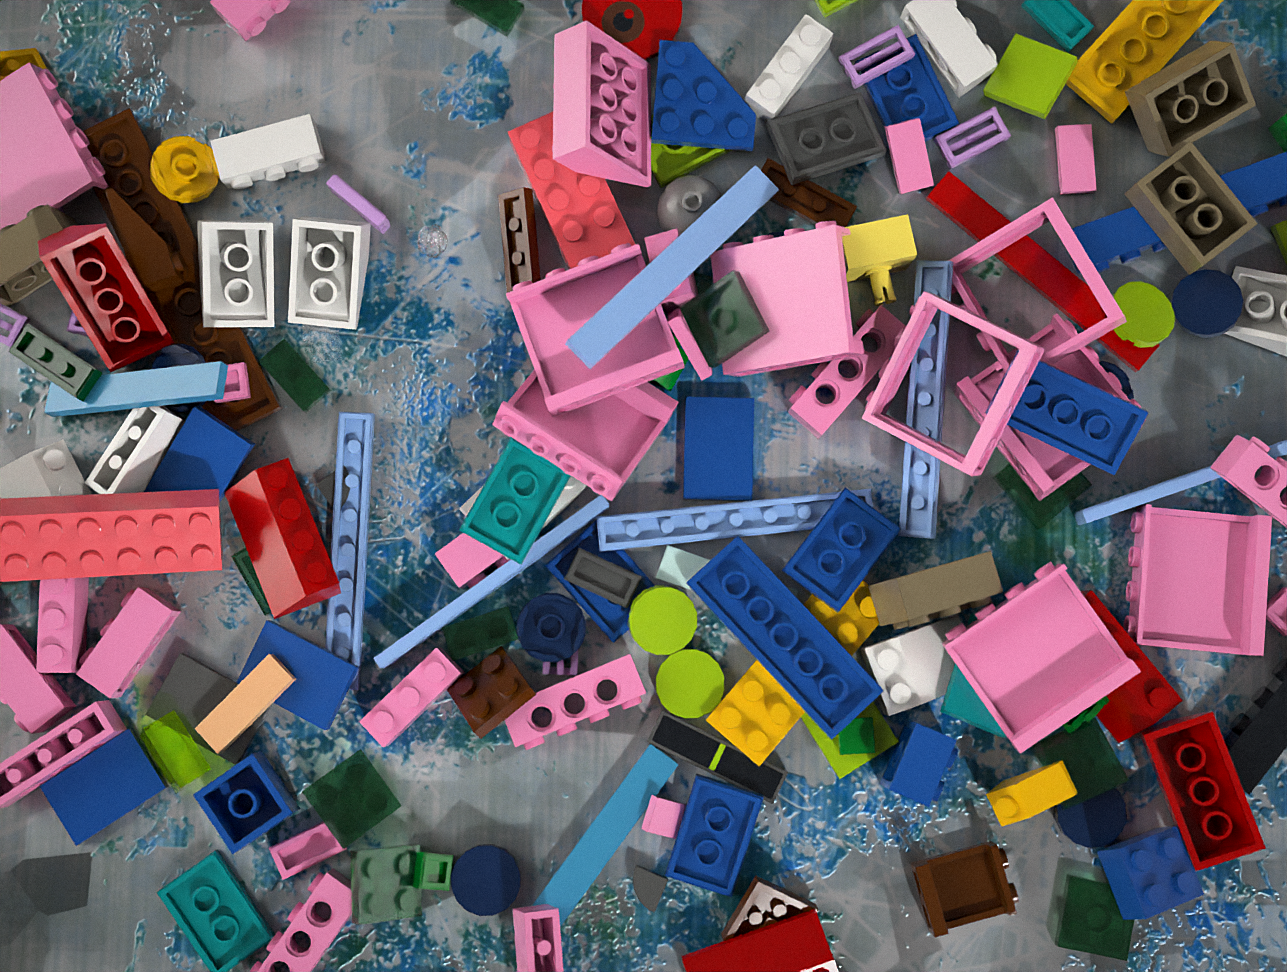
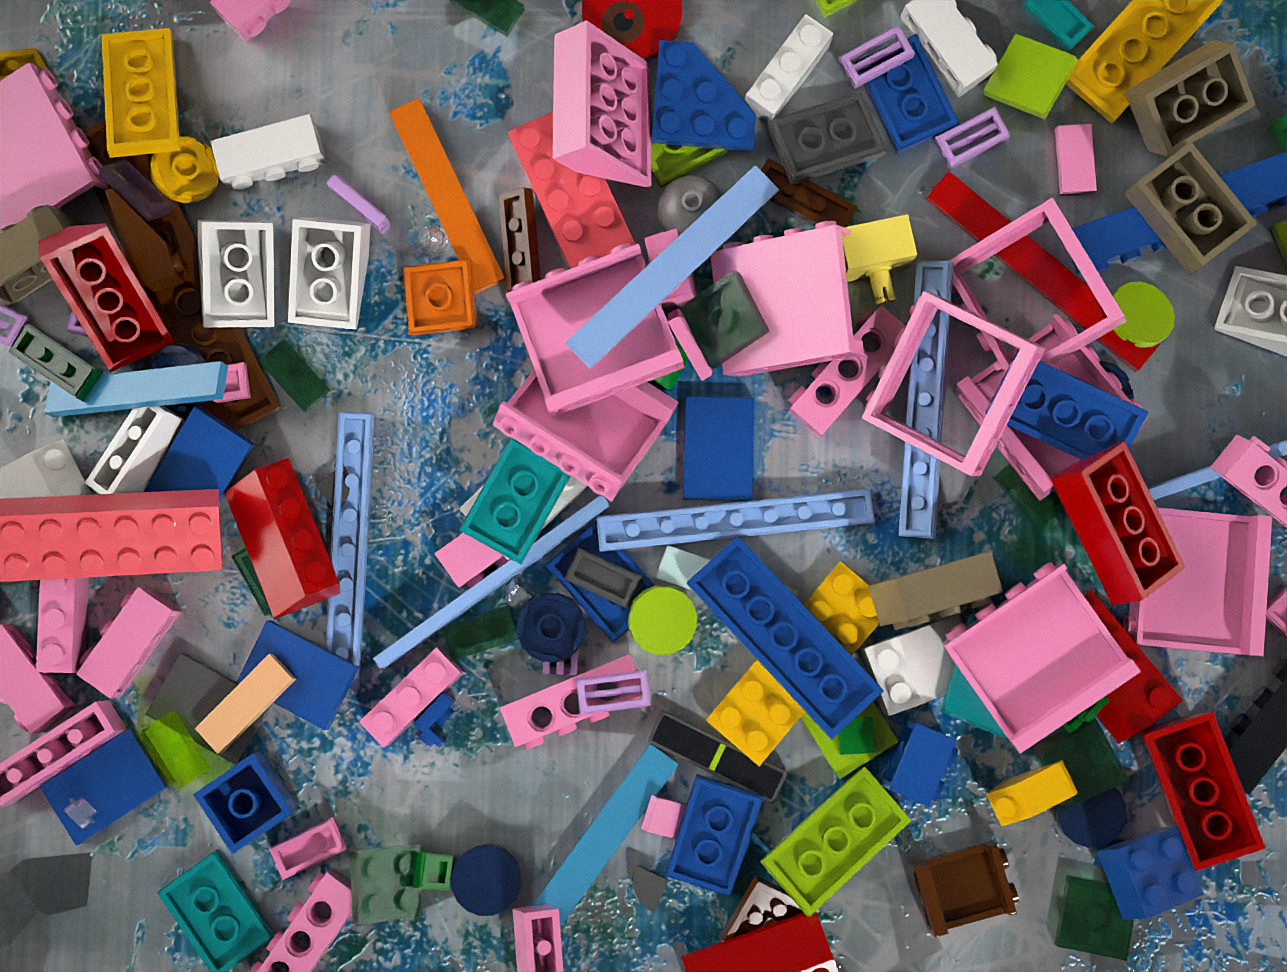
(80, 812): none -> clear plate
(136, 189): none -> tile
(140, 92): none -> yellow plate
(351, 799): clear green plate -> none
(437, 713): none -> blue bracket
(440, 297): none -> orange tile
(446, 193): none -> orange tile
(491, 692): reddish brown plate -> none
(517, 593): none -> clear plate
(582, 695): none -> lavender tile
(690, 683): lime tile -> none
(835, 841): none -> lime plate
(841, 549): blue tile -> none
(909, 155): bright pink tile -> none
(1118, 524): none -> red slope
(1207, 303): dark blue tile -> none

